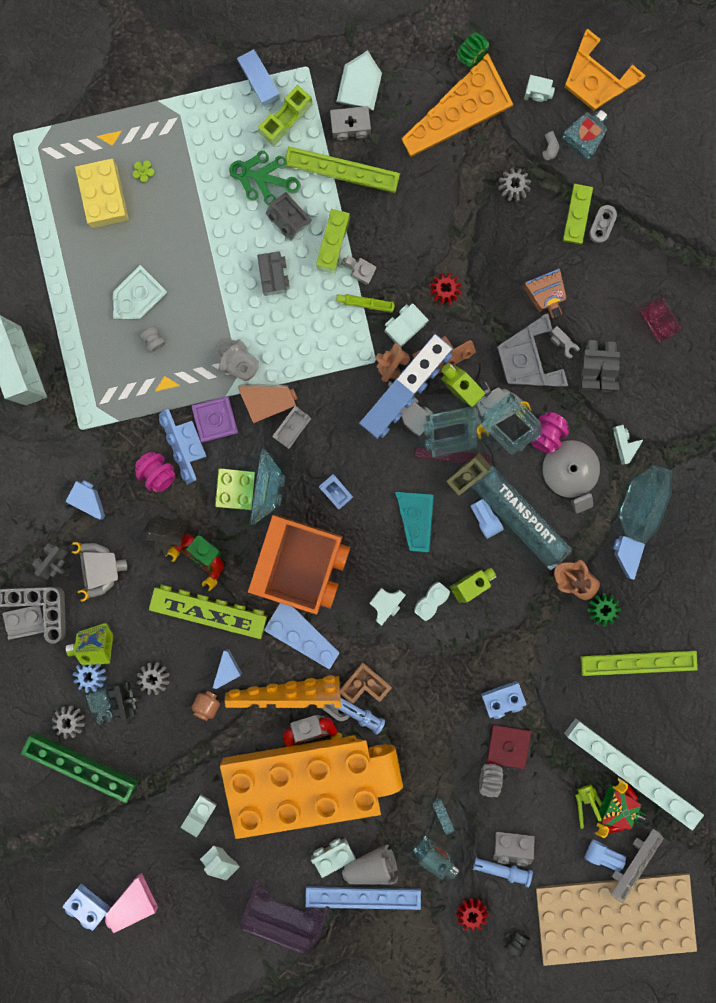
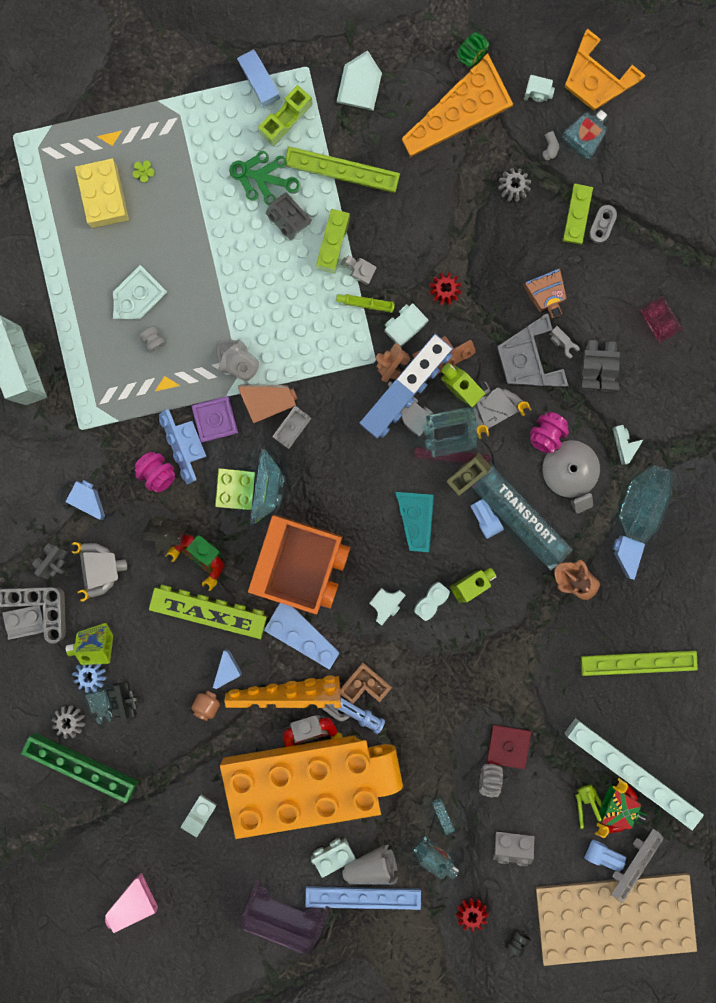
(86, 907): light blue brick -> none
(156, 672): light grey gear -> none
(218, 863): light aqua brick -> none
(272, 273): dark grey brick -> none
(335, 491): light blue slope -> none
(358, 116): light grey brick -> none
(503, 699): light blue brick -> none
(509, 403): clear light blue window -> none
(512, 873): light blue pin -> none
(599, 604): green gear -> none

